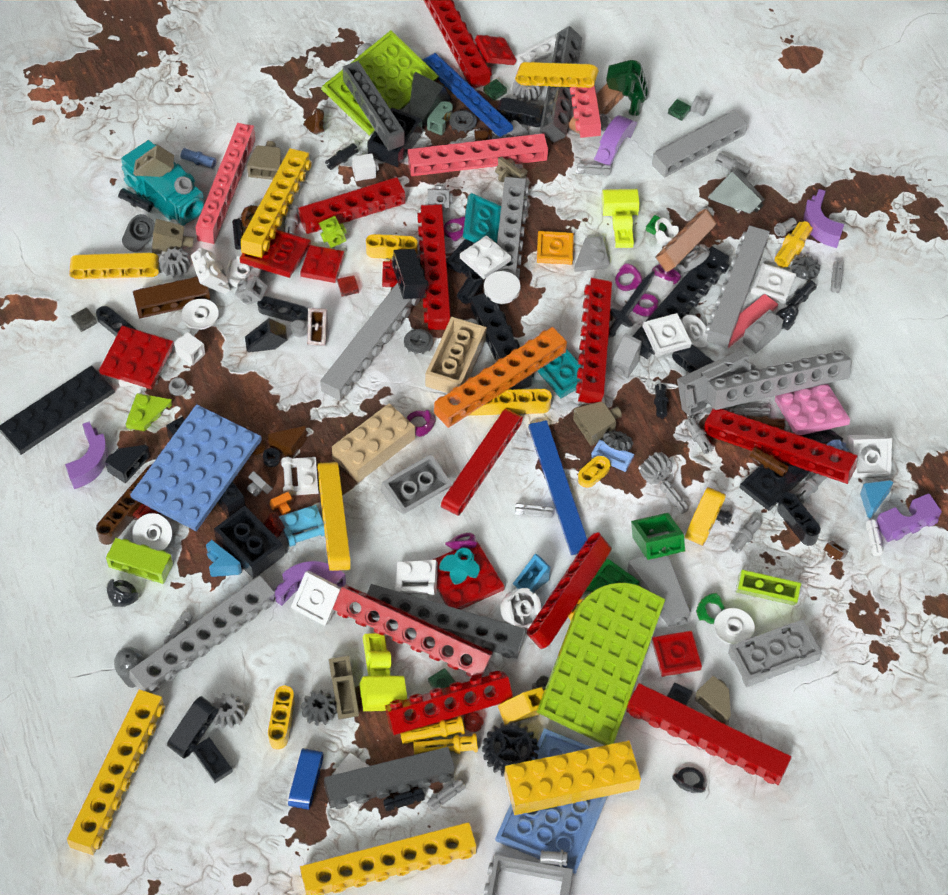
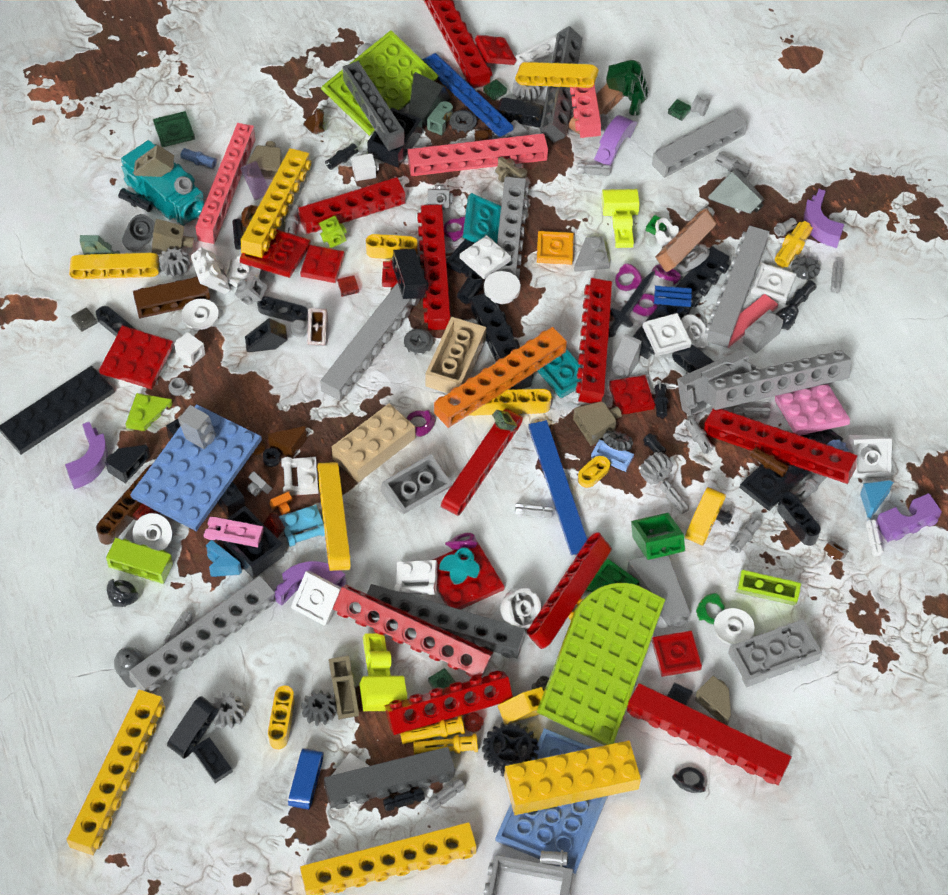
(95, 245): none -> sand green wing
(173, 129): none -> clear green tile
(197, 427): none -> light grey brick
(233, 531): none -> bright pink plate
(255, 180): none -> clear purple tile
(504, 420): none -> plate
(533, 575): dark azure slope -> none
(631, 394): none -> red plate
(655, 446): none -> black pin
(671, 294): none -> blue tile
(775, 422): reddish brown pin -> none

